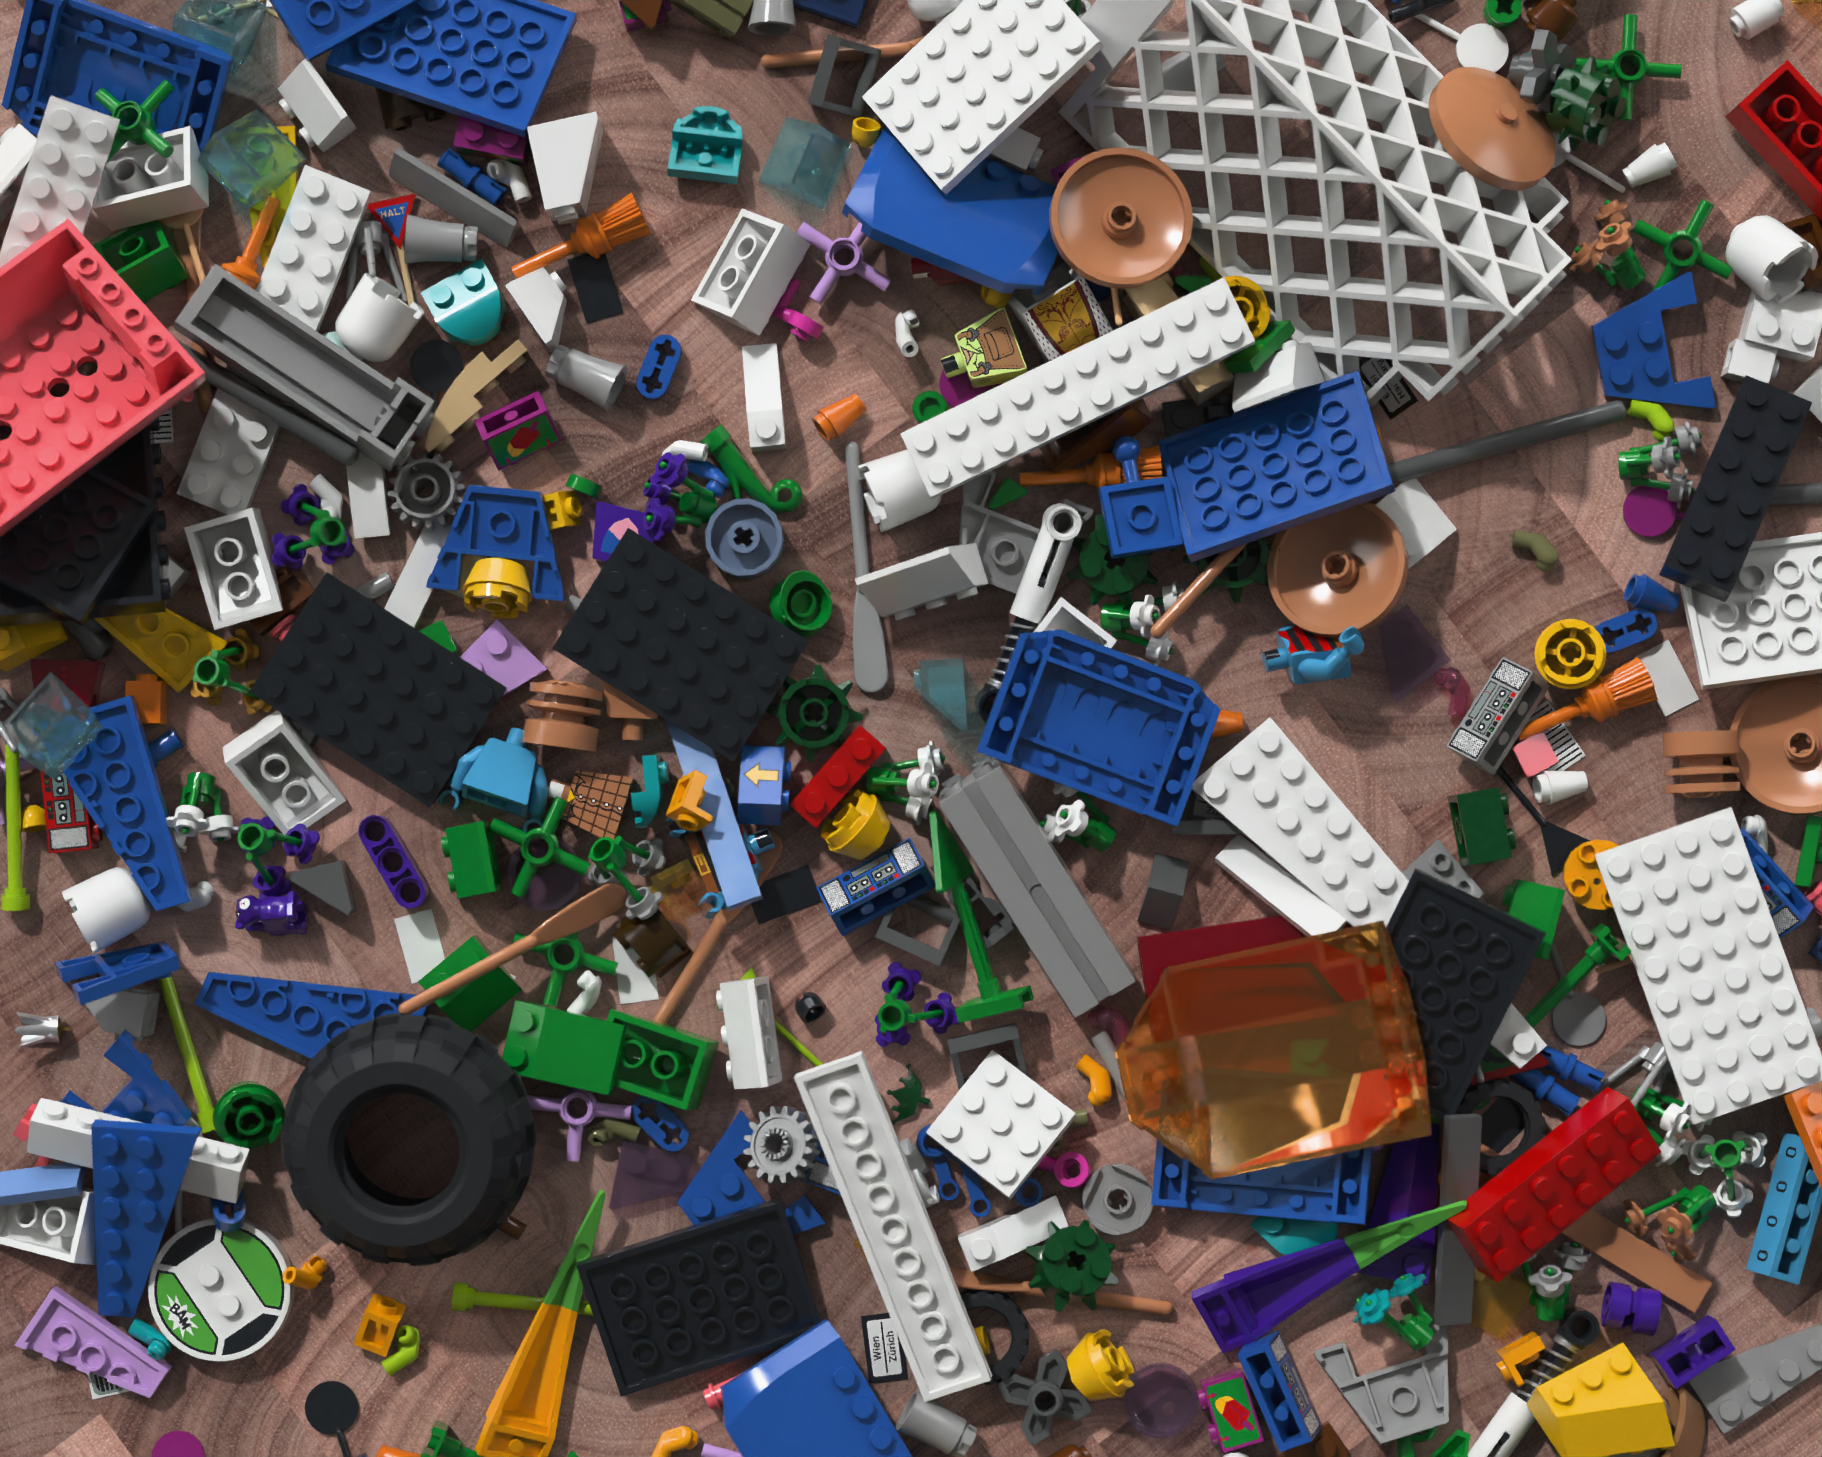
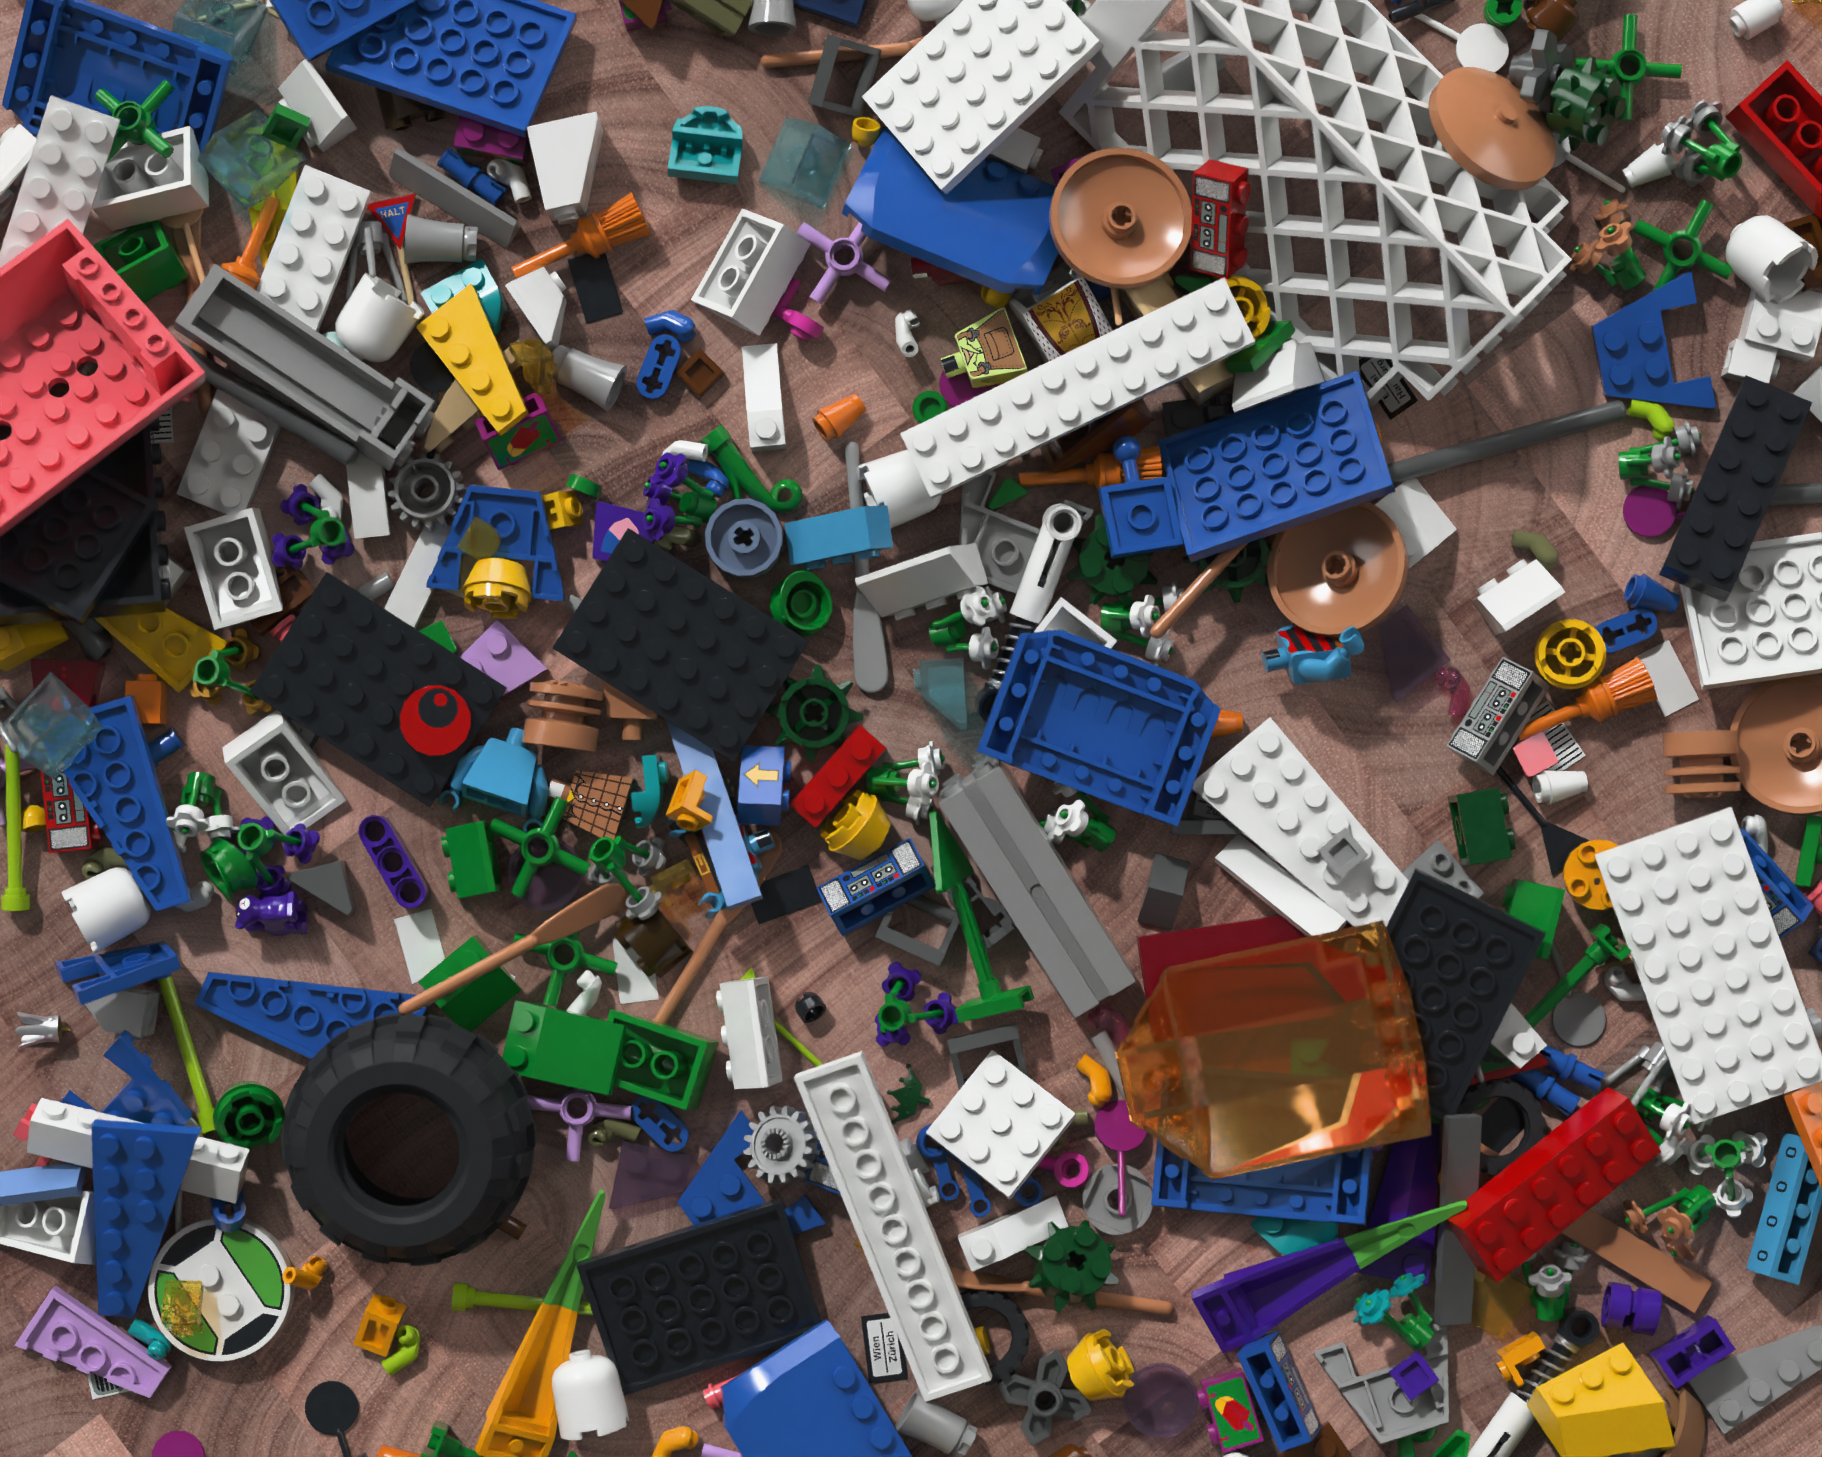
(101, 861): none -> olive arm
(182, 1307): none -> clear yellow bracket
(228, 868): none -> green piece
(285, 126): none -> green plate
(435, 720): none -> red tile
(469, 349): none -> yellow wing
(480, 540): none -> clear yellow tile
(536, 363): none -> clear yellow bracket
(588, 1396): none -> white cylinder
(673, 321): none -> blue arm
(680, 536): none -> olive arm
(700, 373): none -> reddish brown tile
(839, 537): none -> dark azure brick
(975, 608): none -> white plant
(1119, 1135): none -> magenta piece
(1219, 219): none -> brick
(1342, 853): none -> light grey tile
(1413, 1376): none -> dark purple plate
(1517, 596): none -> white slope
(1621, 986): none -> white arm
(1718, 161): none -> plant

